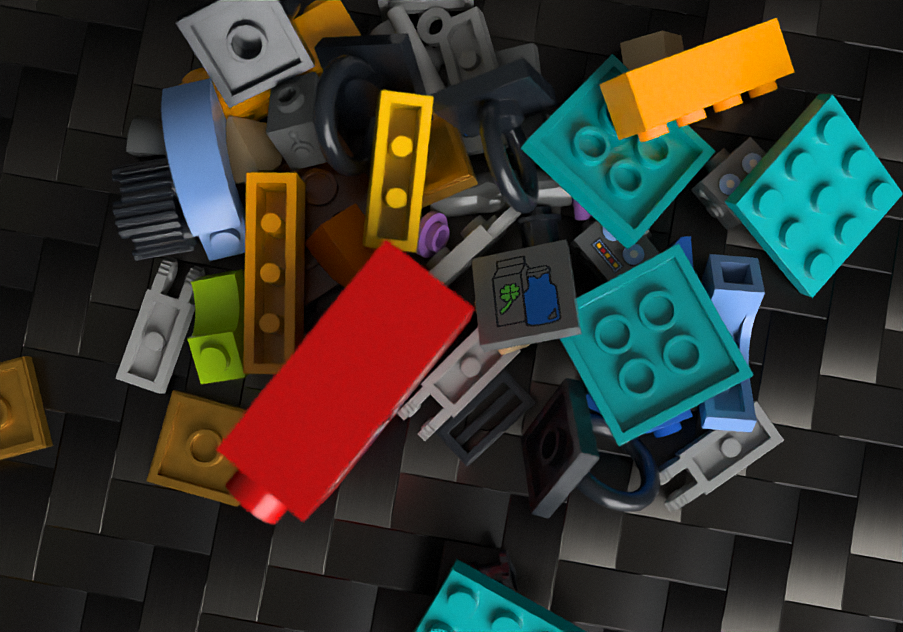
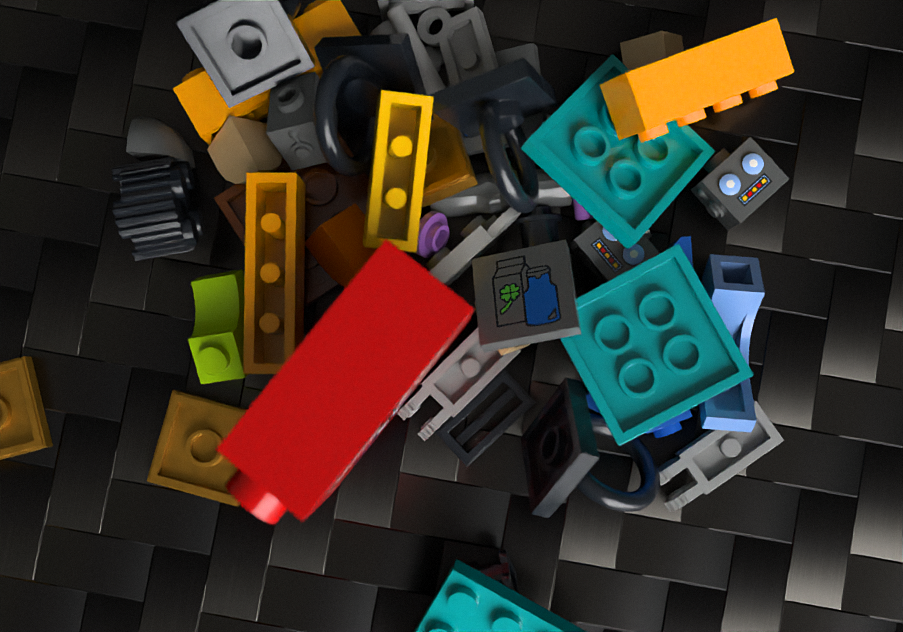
(159, 330): light grey hinge -> none
(201, 167): medium blue arch -> none
(815, 195): teal plate -> none

